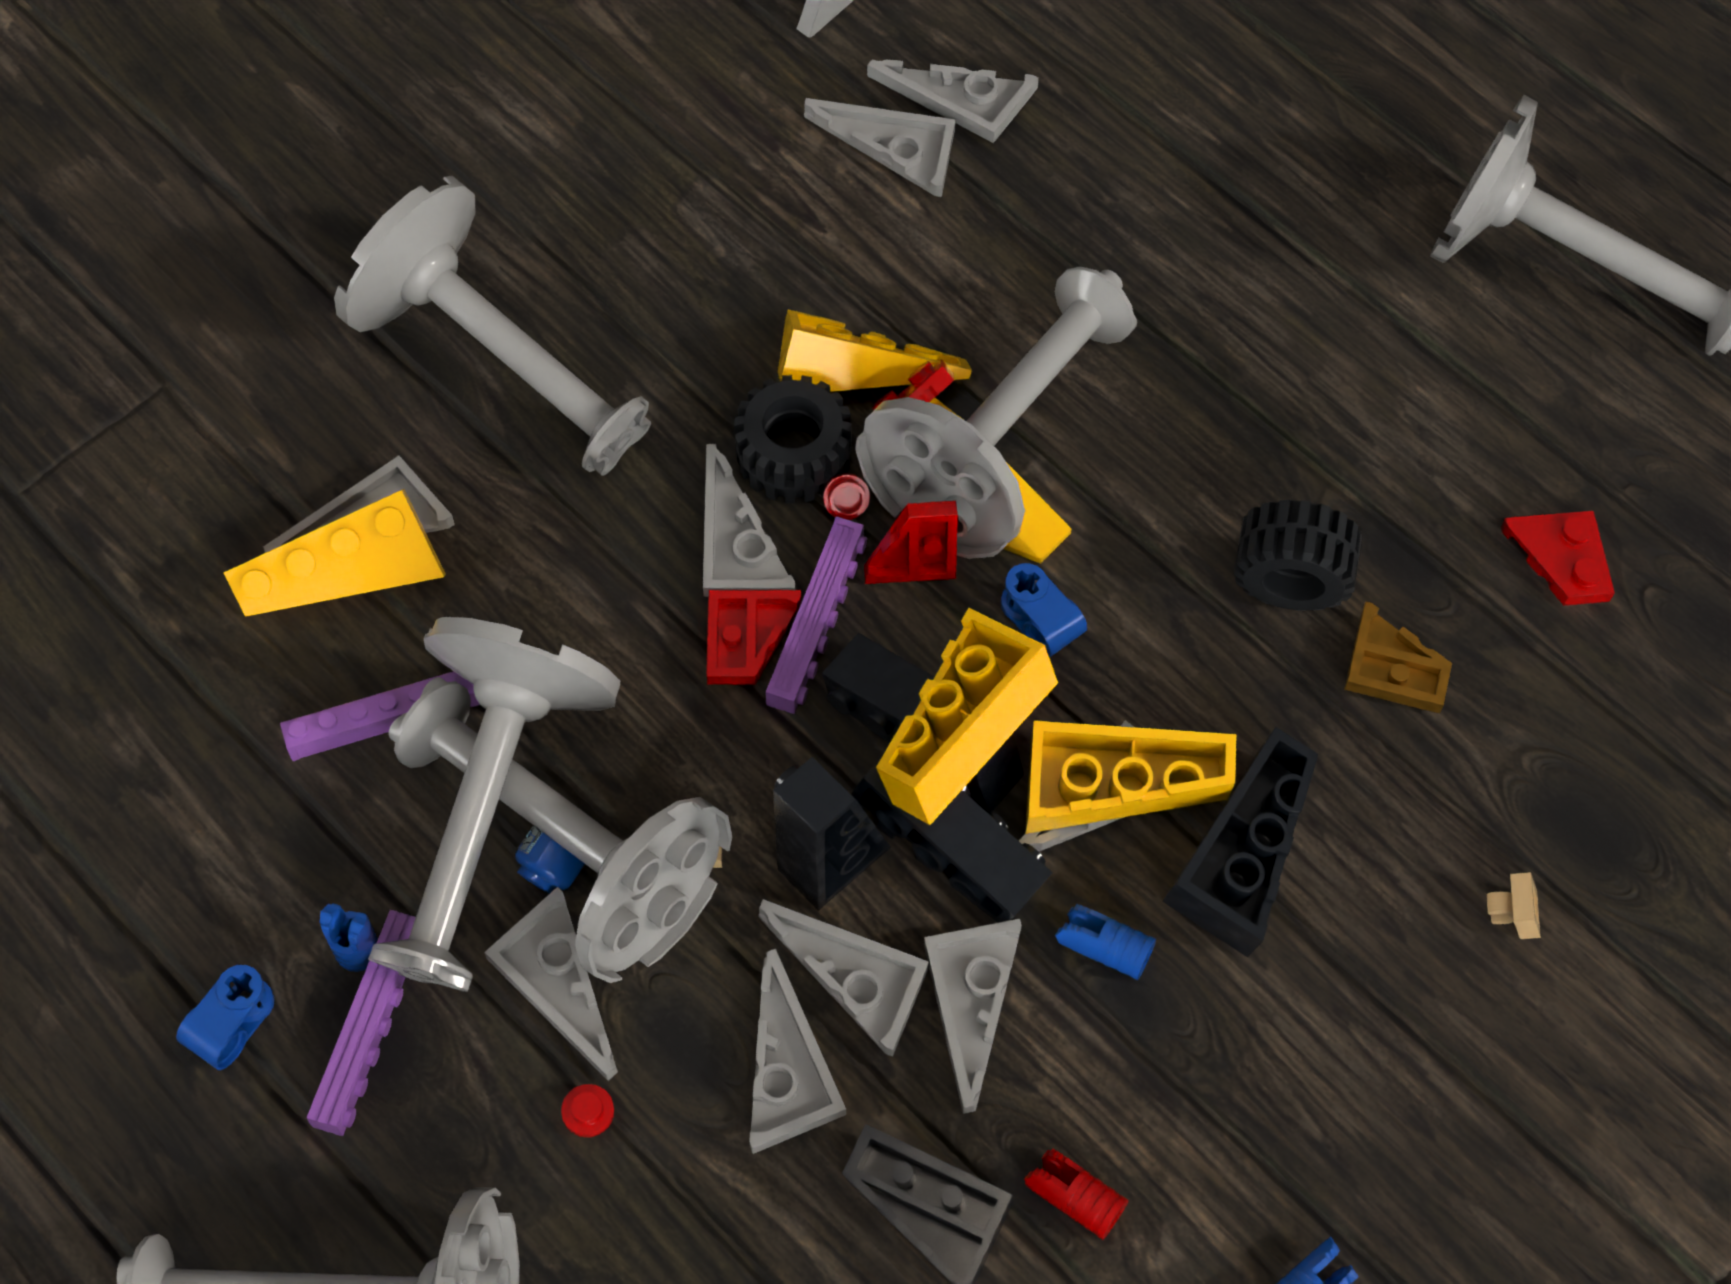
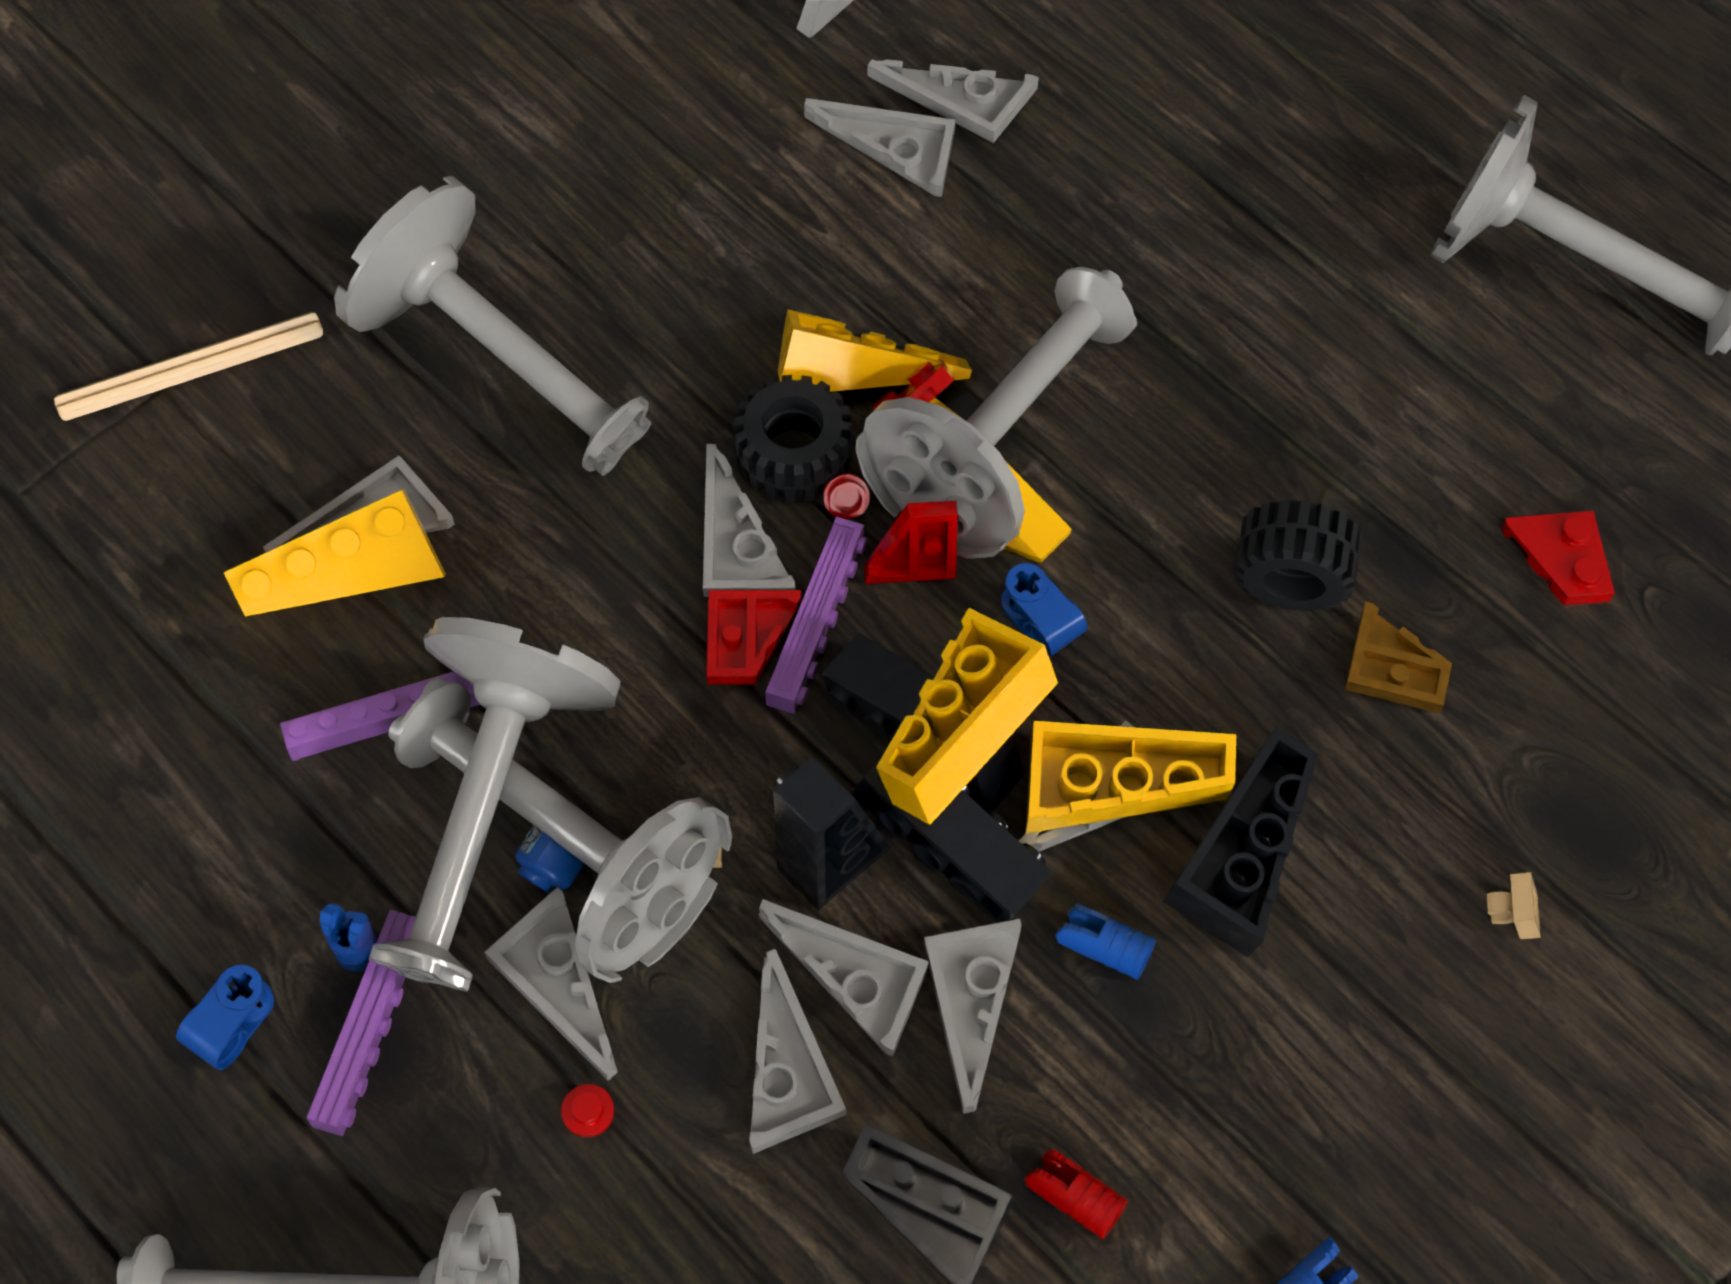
(188, 366): none -> tan axle

